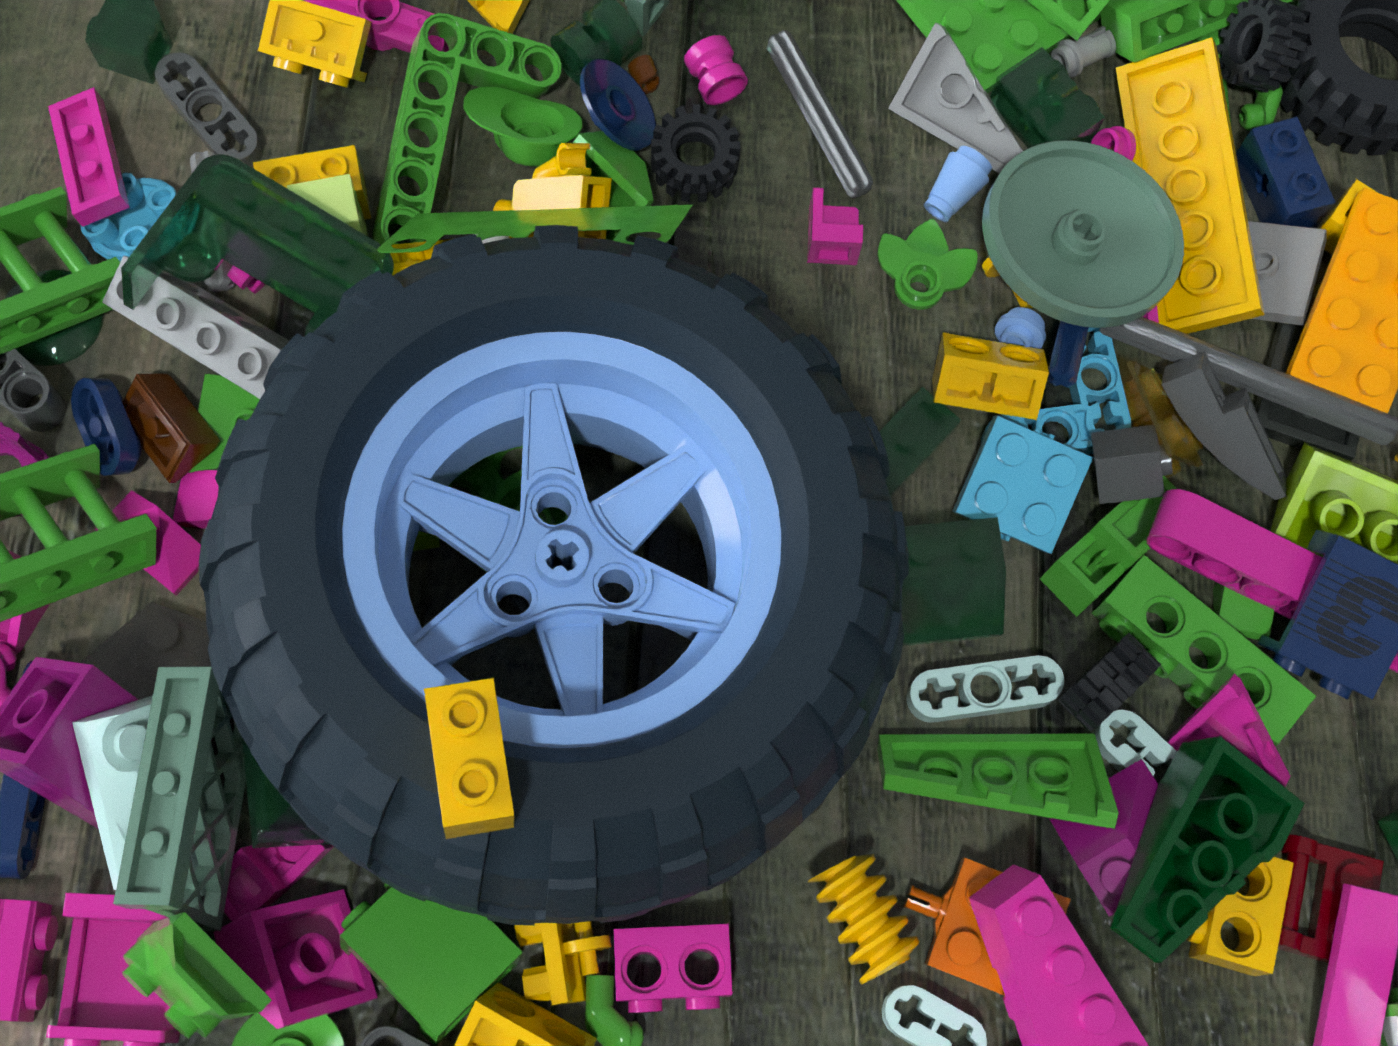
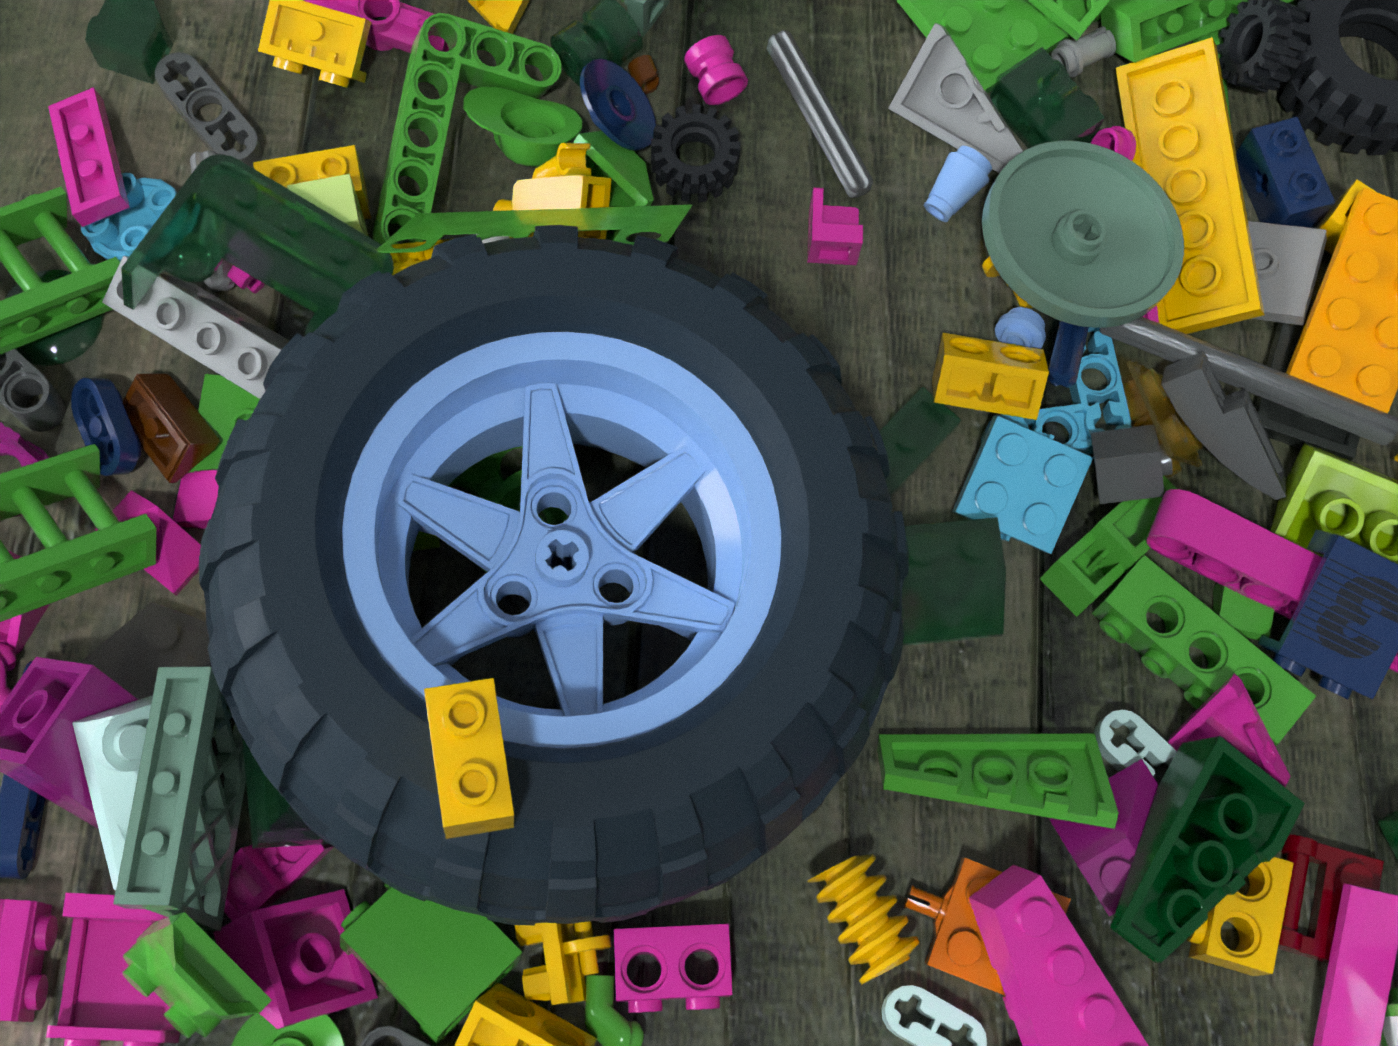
(925, 260): bright green plate -> none
(1021, 669): light aqua beam -> none
(1109, 682): black tyre -> none
(1262, 111): bright green arm -> none

